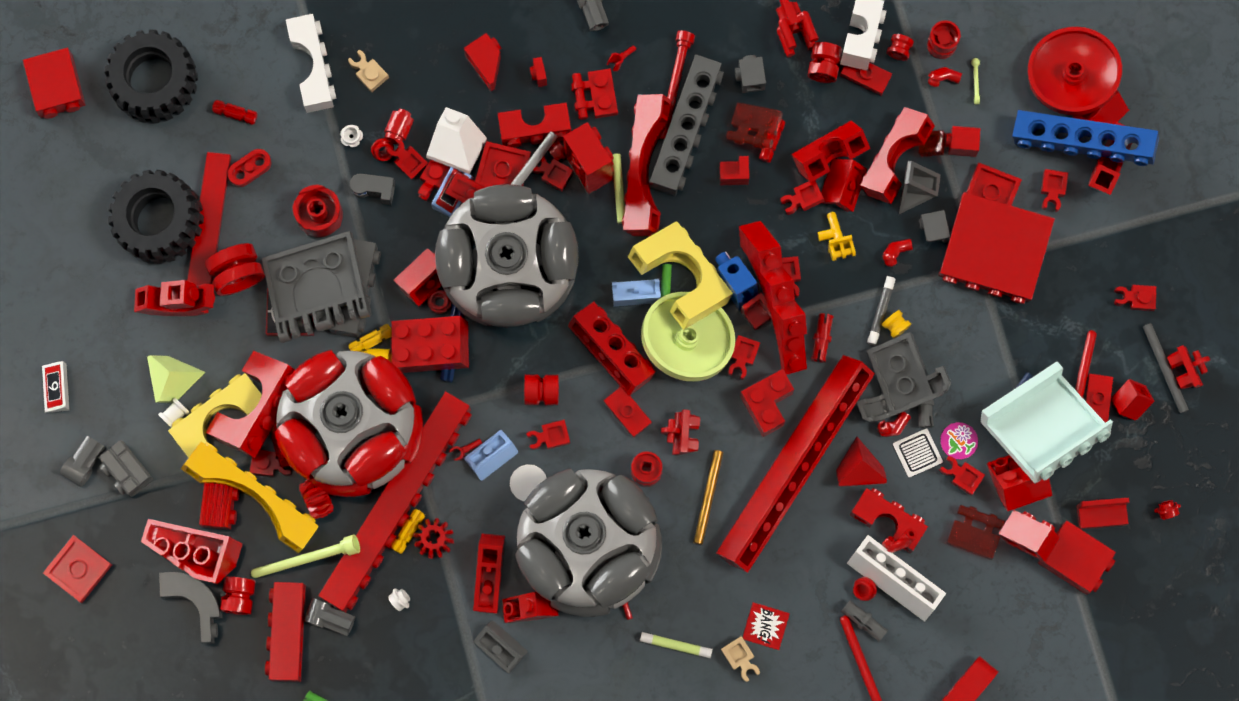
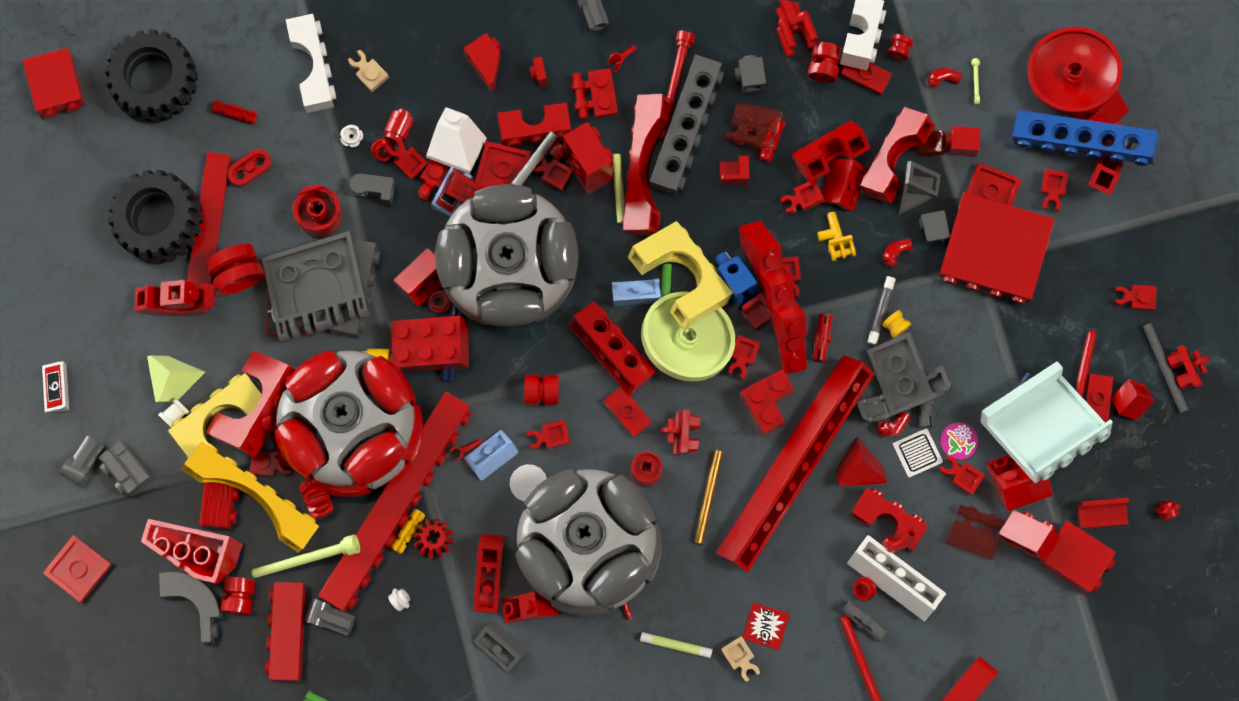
(371, 339): yellow axle -> none
(943, 39): red wheel -> none

